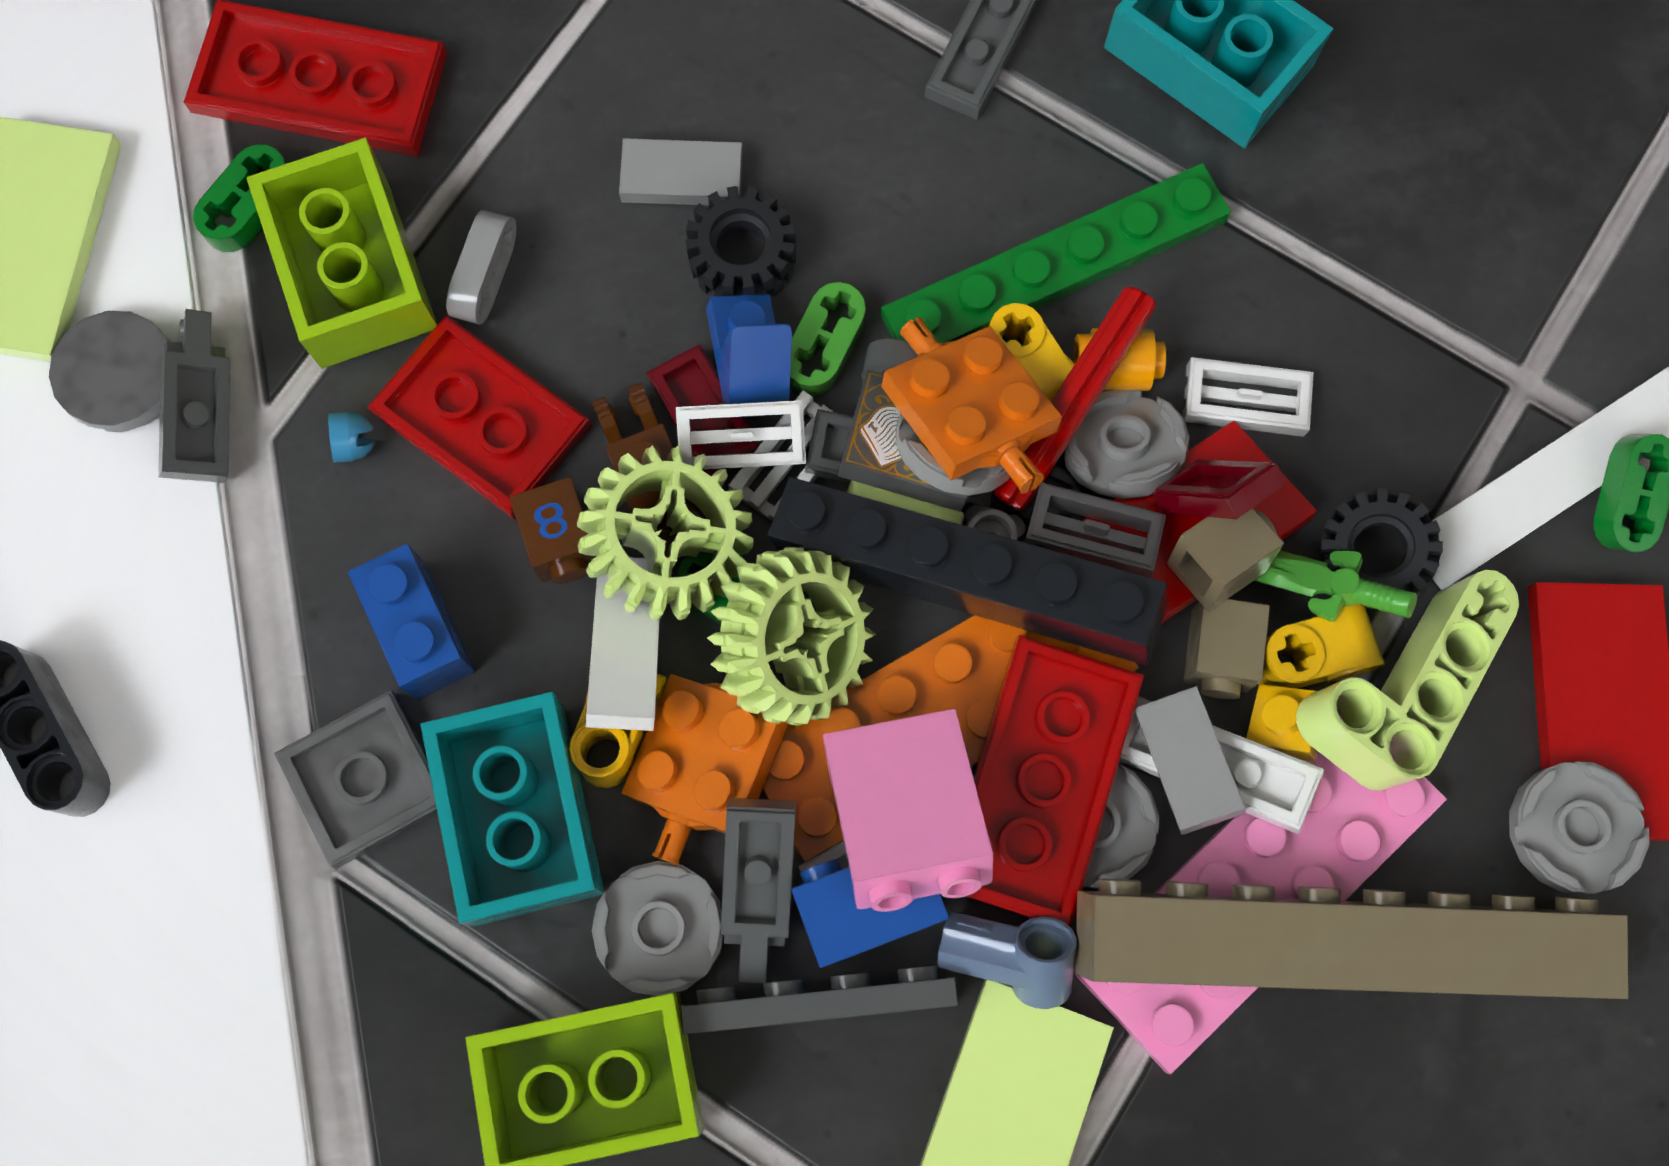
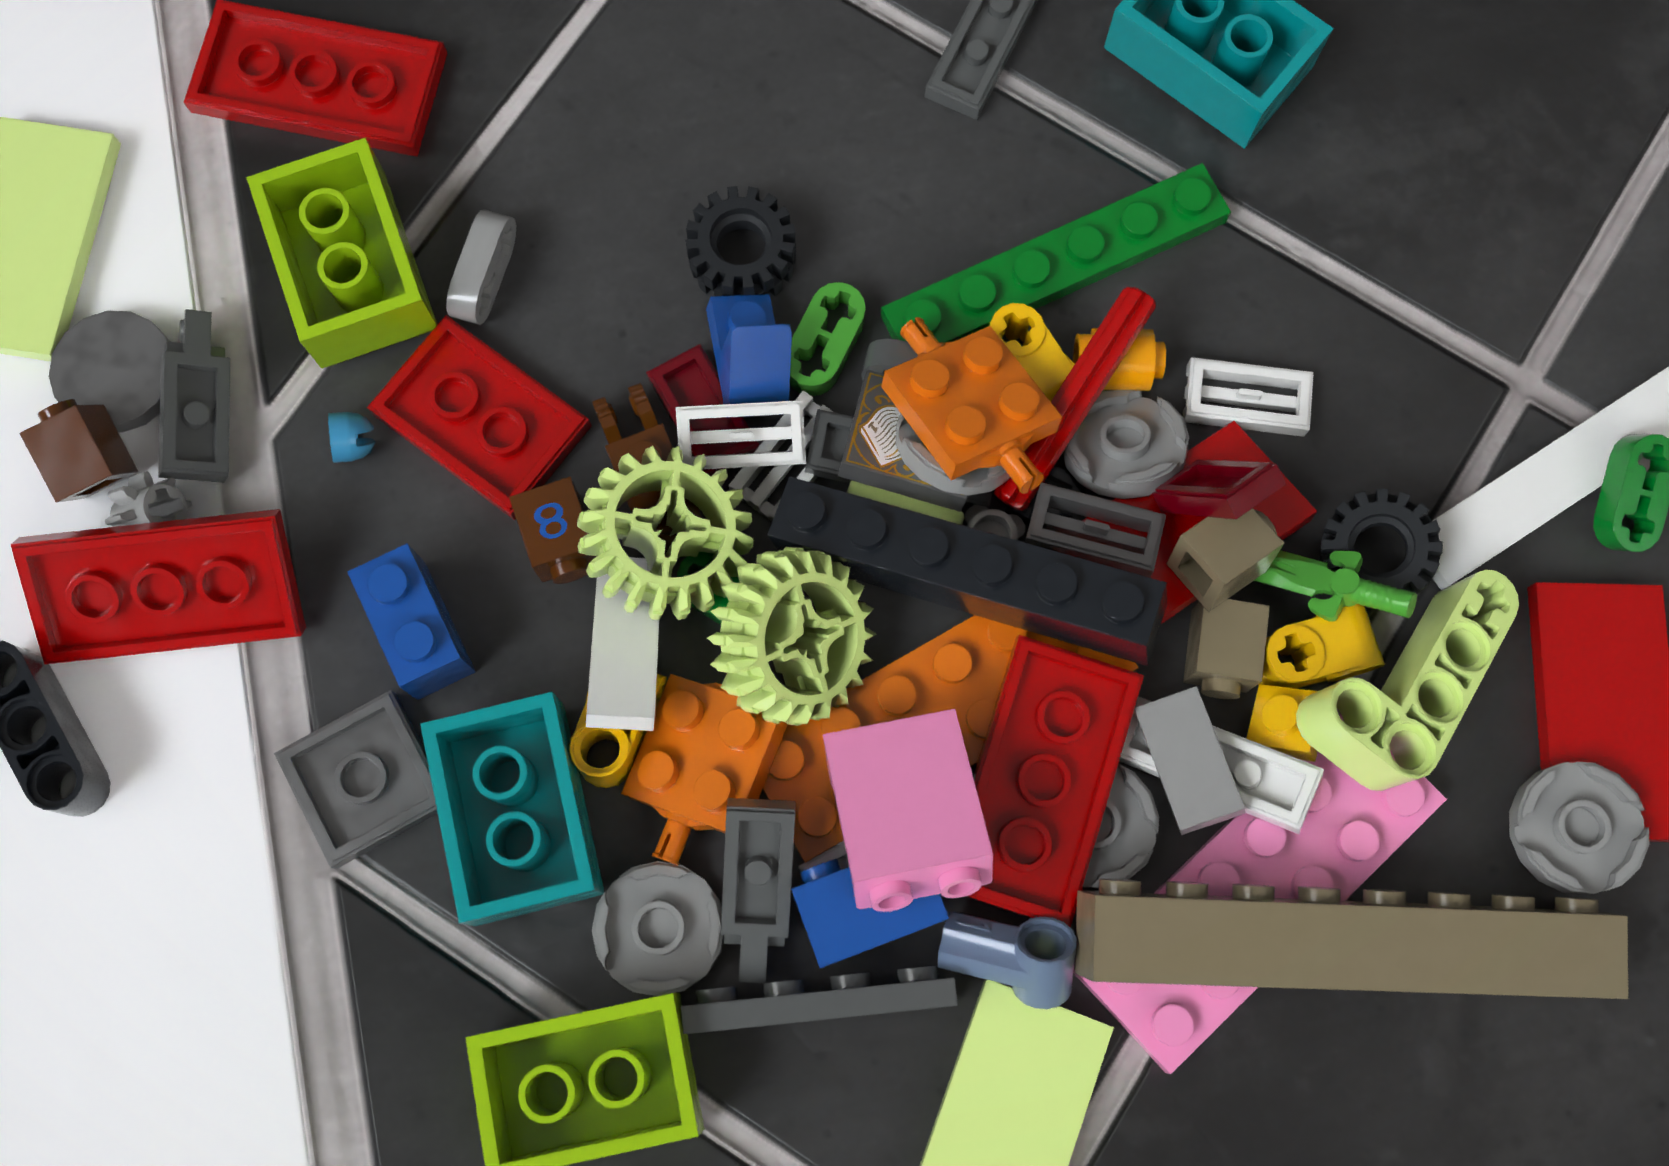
(77, 450): none -> reddish brown brick
(146, 502): none -> light grey gear
(160, 586): none -> red tile
(232, 197): green beam -> none
(678, 170): light grey tile -> none

